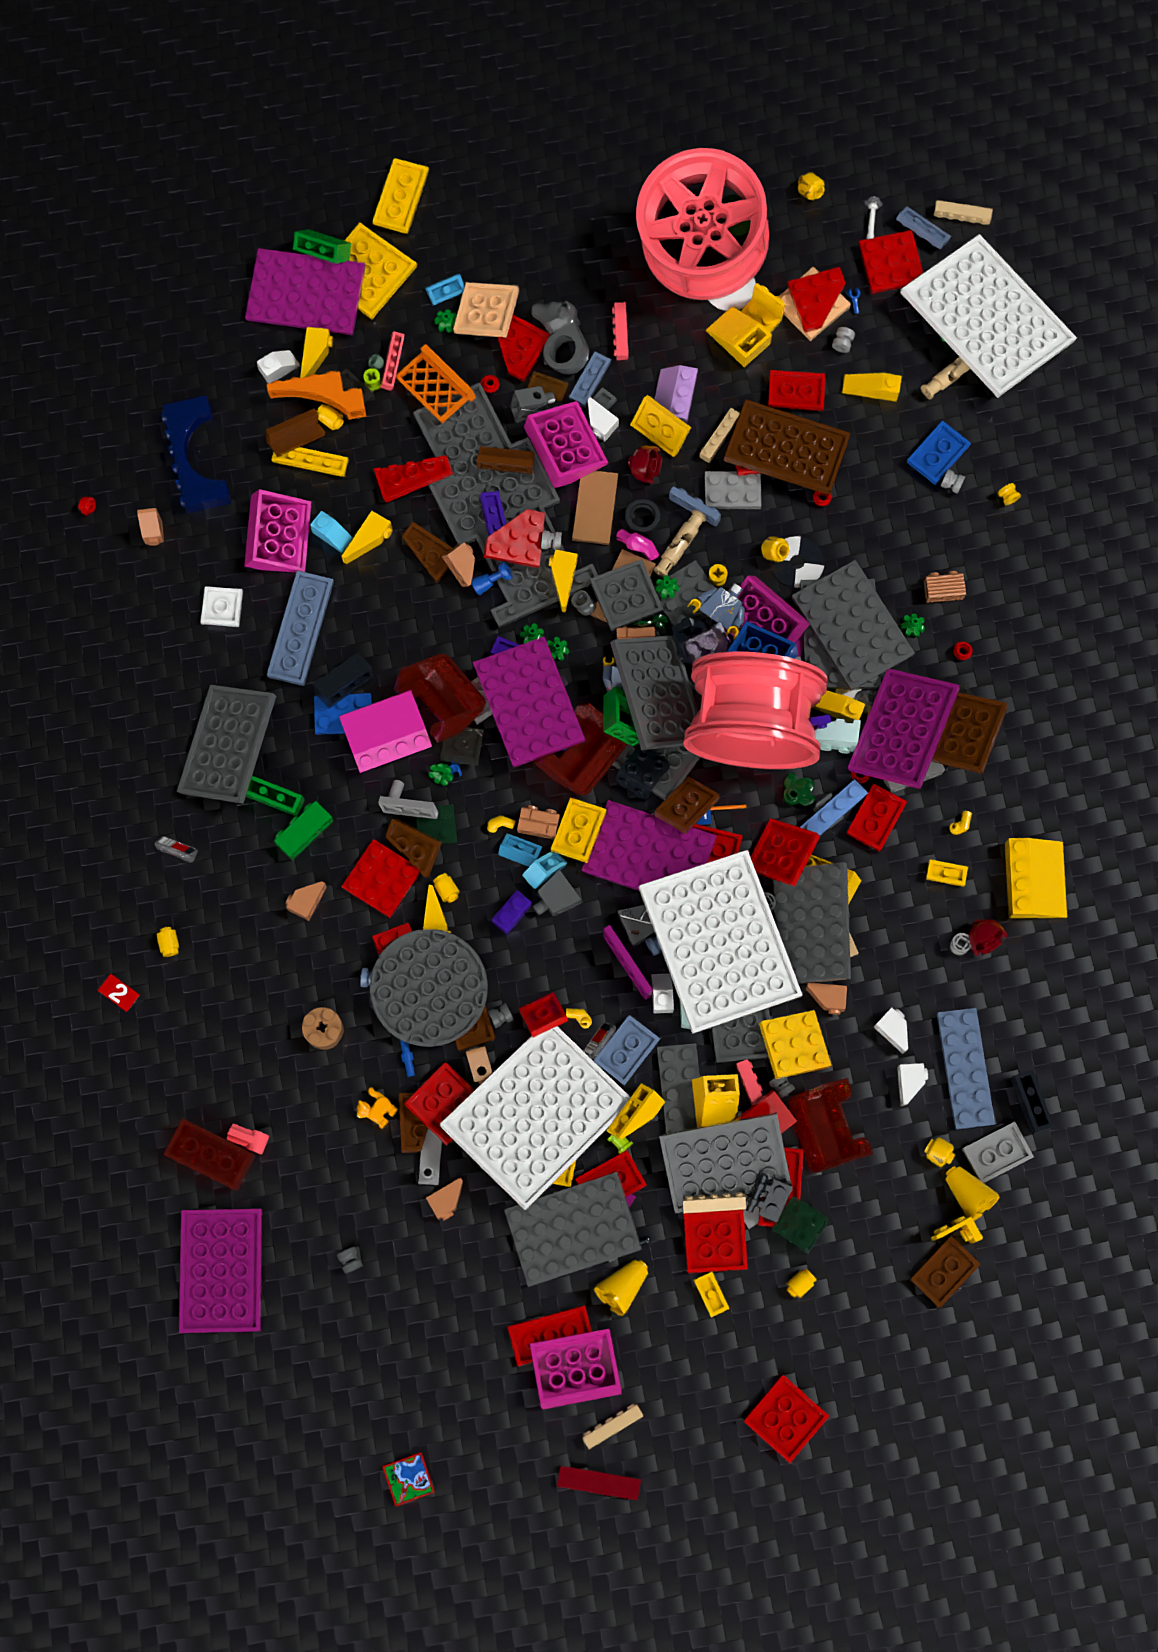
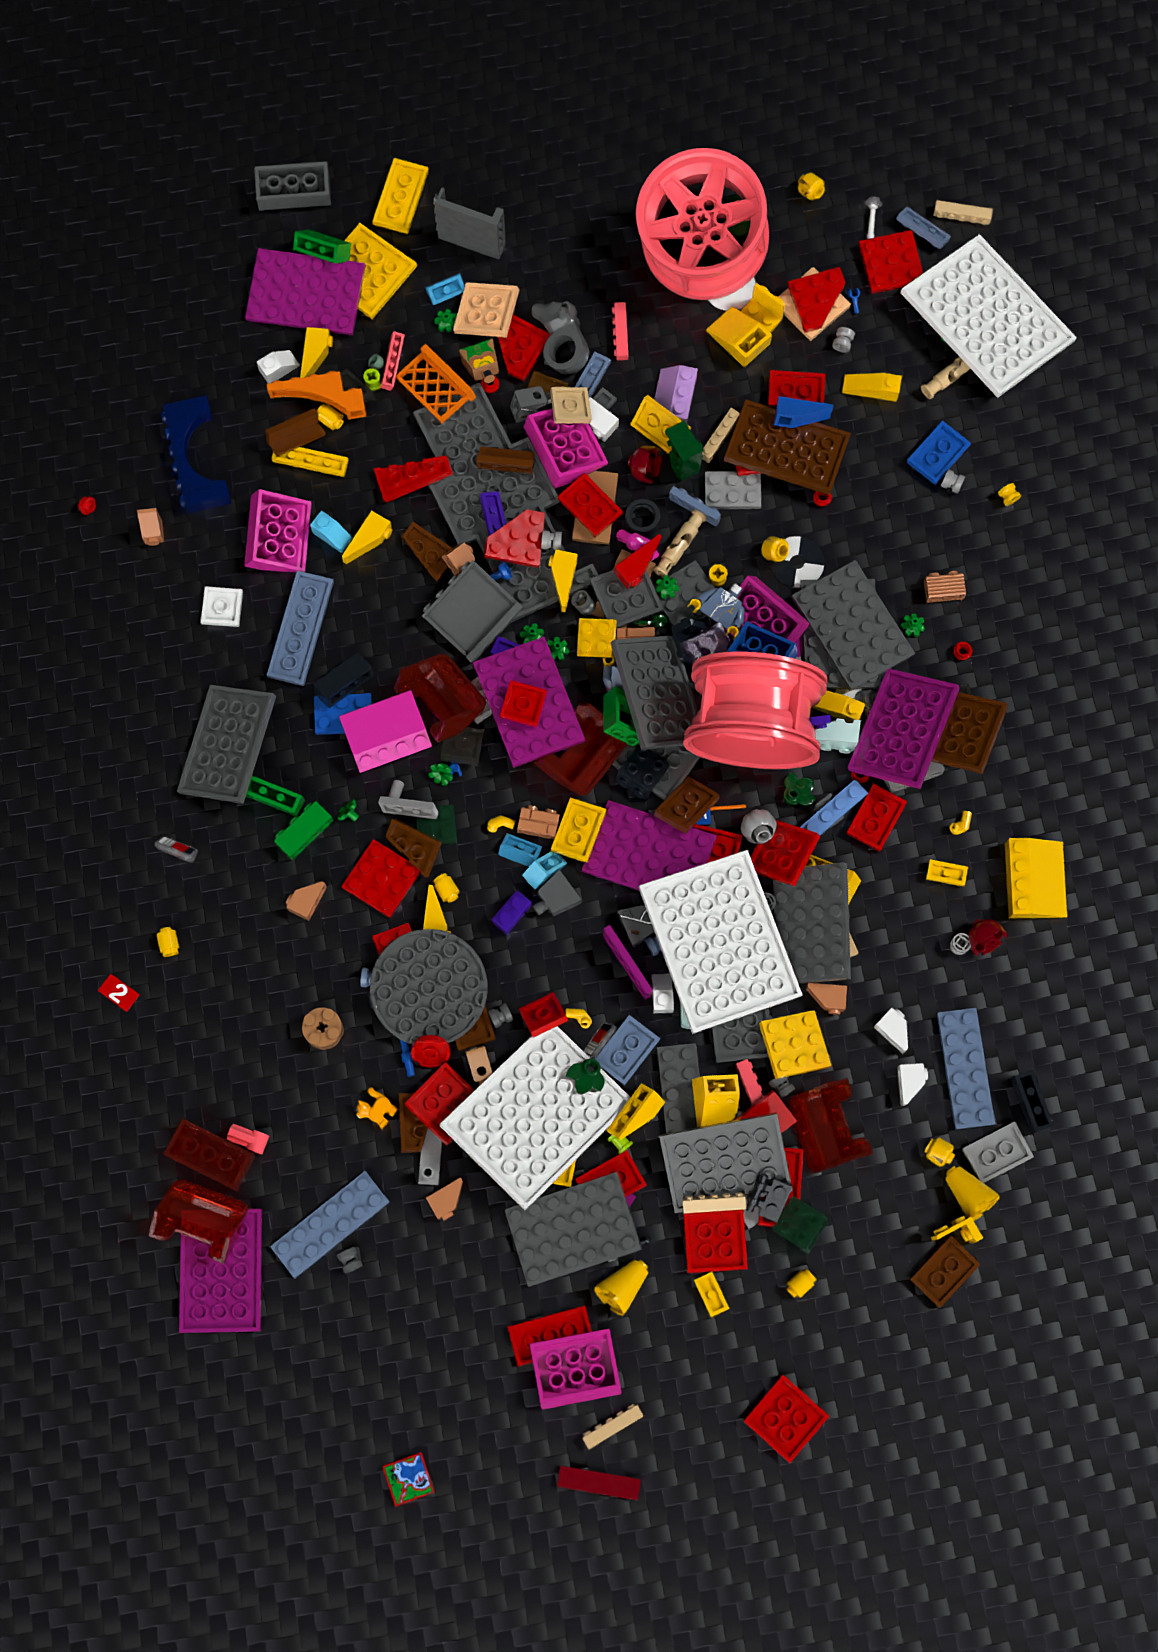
(201, 1216): none -> clear red windscreen
(292, 185): none -> dark grey brick
(330, 1224): none -> sand blue plate
(348, 811): none -> green plant
(430, 1051): none -> red tile
(470, 227): none -> dark grey panel
(472, 611): none -> dark grey panel
(480, 361): none -> torso
(523, 703): none -> red plate
(570, 405): none -> tan plate
(584, 1078): none -> dark green plate
(590, 505): none -> red plate
(595, 637): none -> yellow plate
(633, 568): none -> red slope
(685, 452): none -> dark green wedge
(758, 826): none -> light grey plant
(797, 412): none -> blue slope

